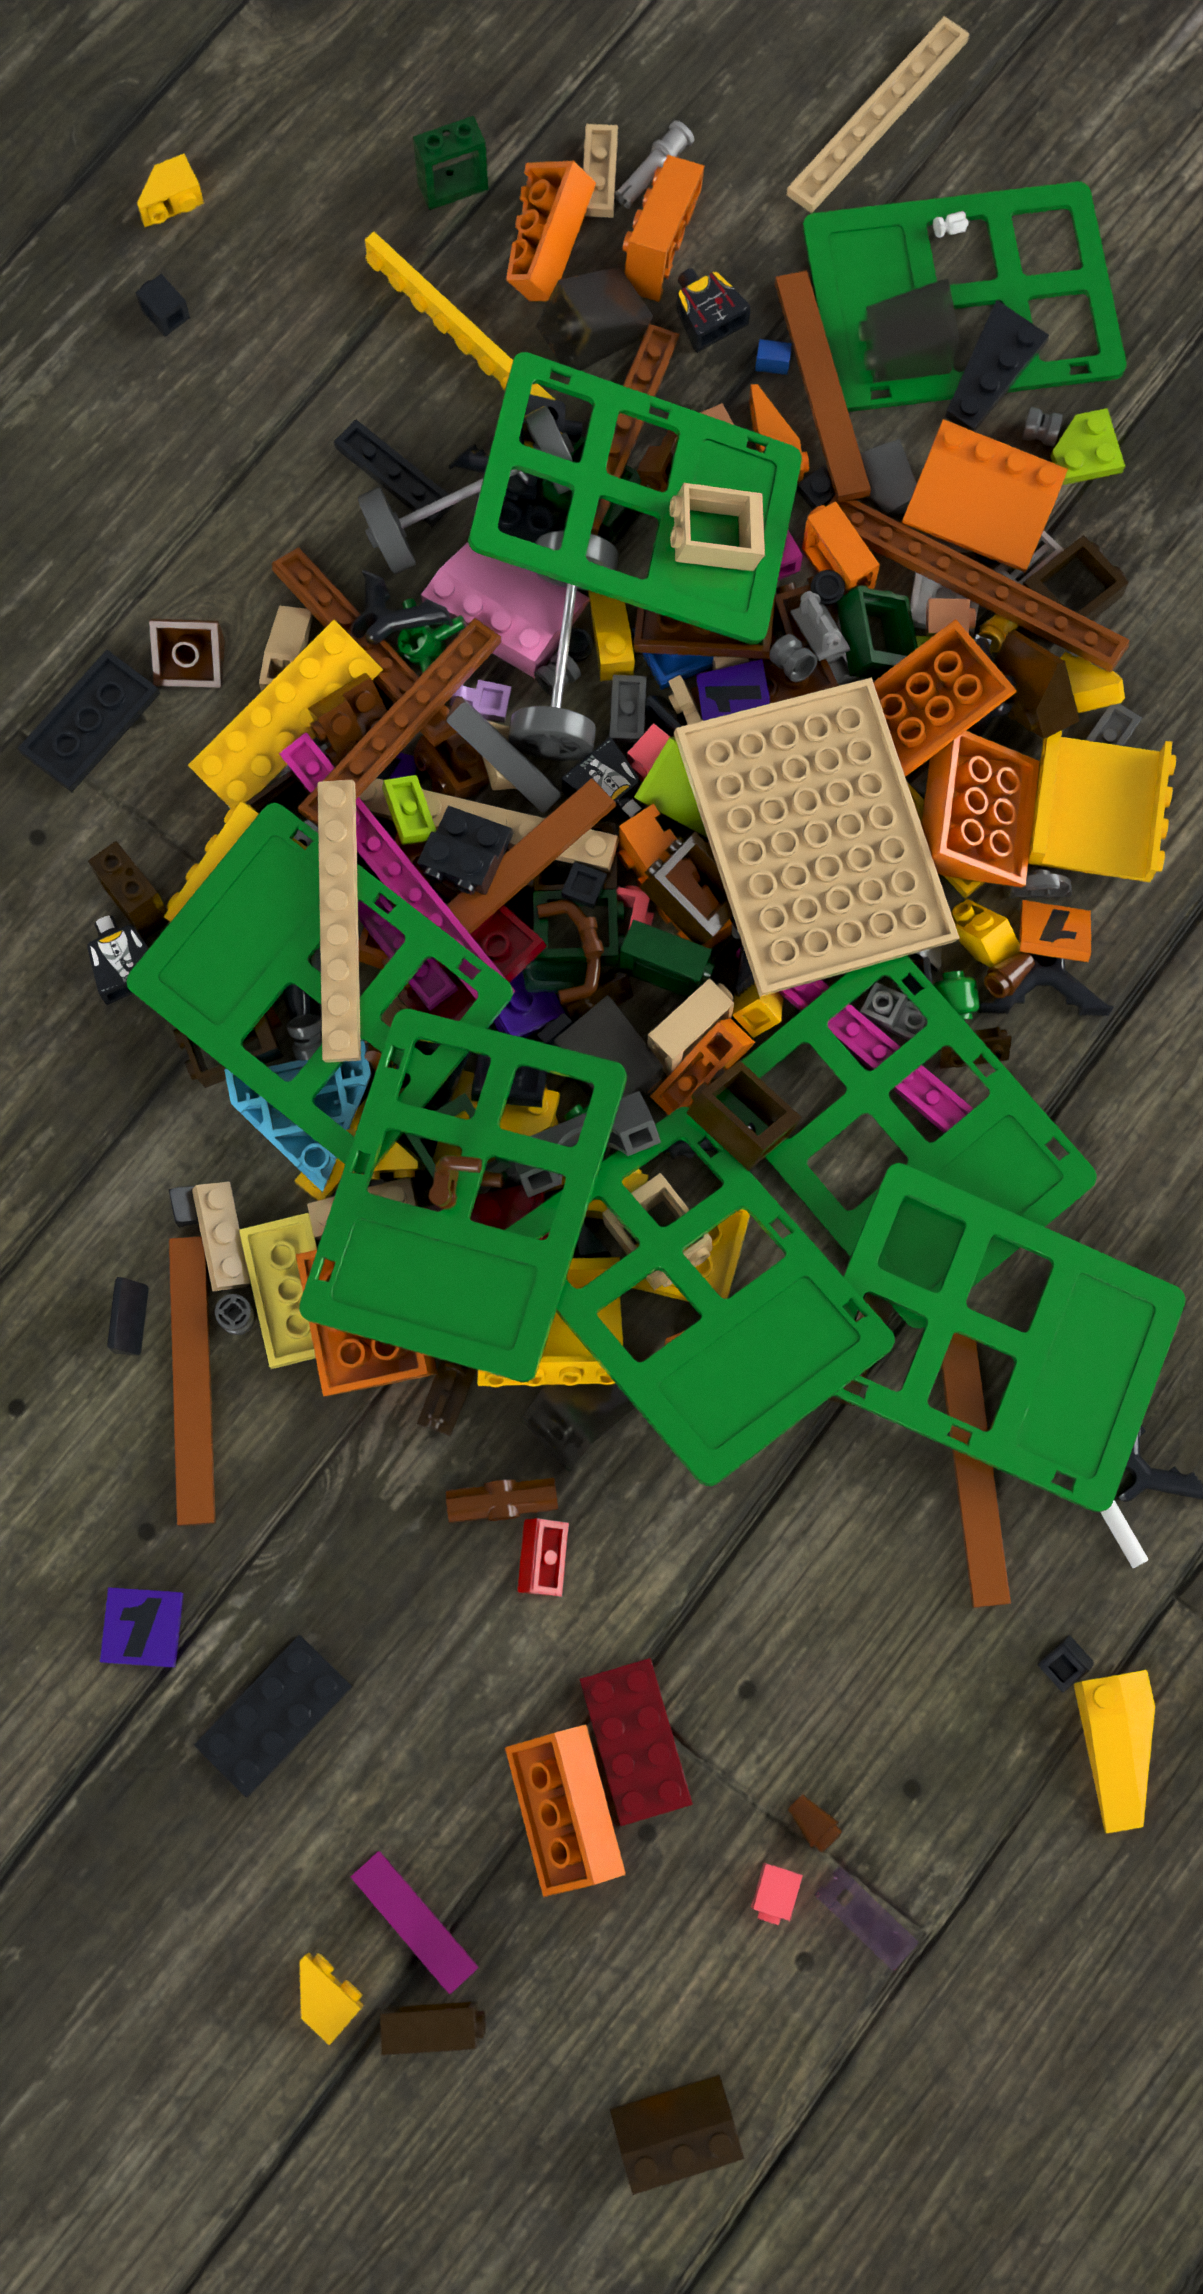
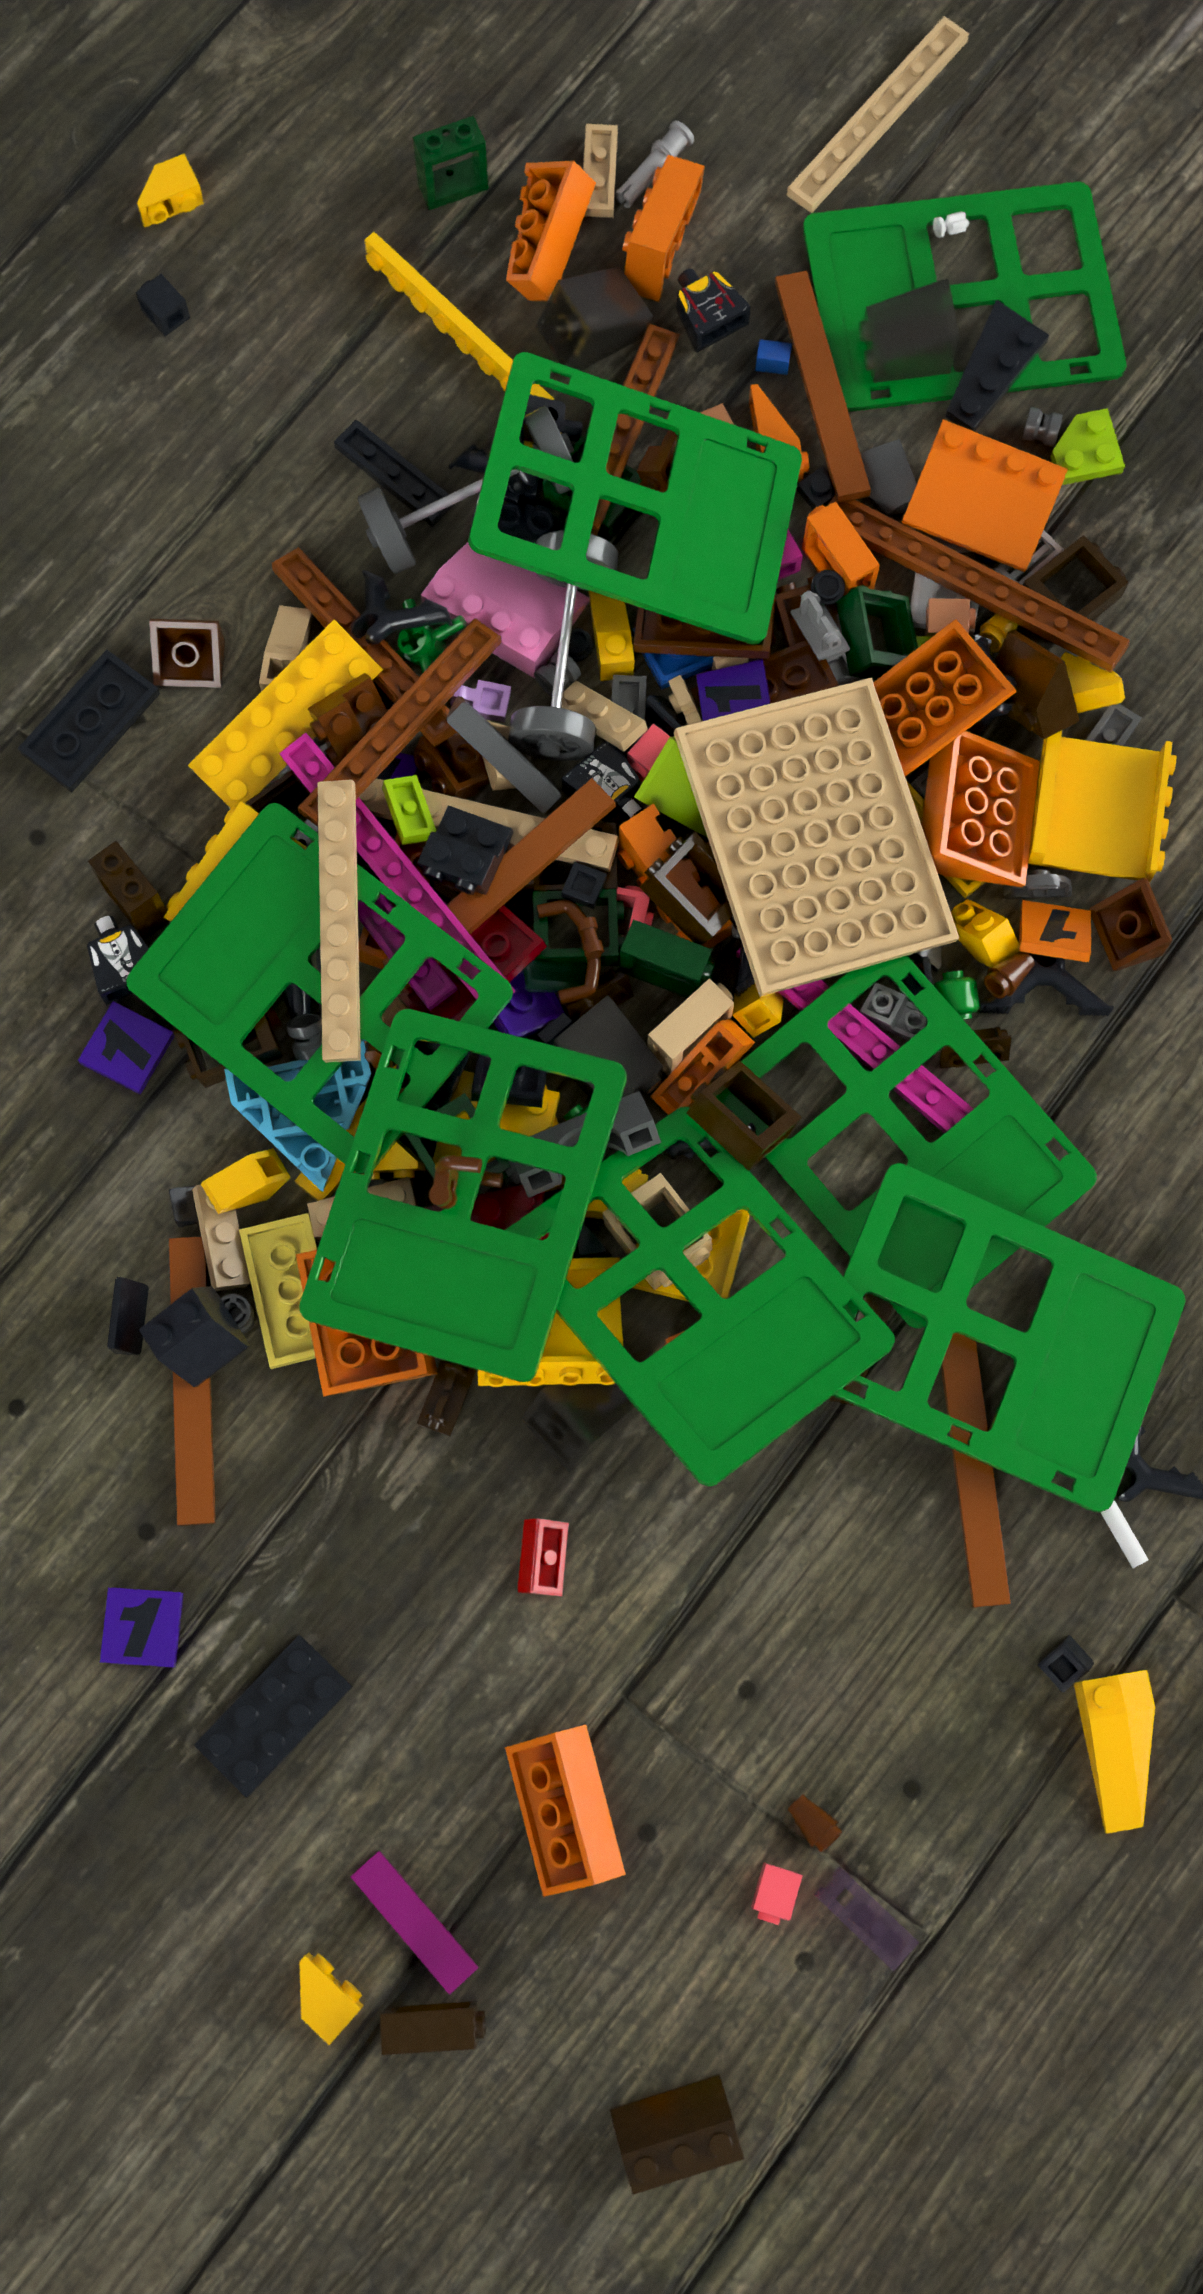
(126, 1047): none -> dark purple tile
(195, 1335): none -> black slope
(246, 1181): none -> yellow slope
(501, 1500): reddish brown piece -> none
(611, 720): none -> tan plate
(635, 1742): dark red plate -> none
(717, 500): tan window -> none
(795, 660): dark grey wheel -> none
(1131, 926): none -> reddish brown slope

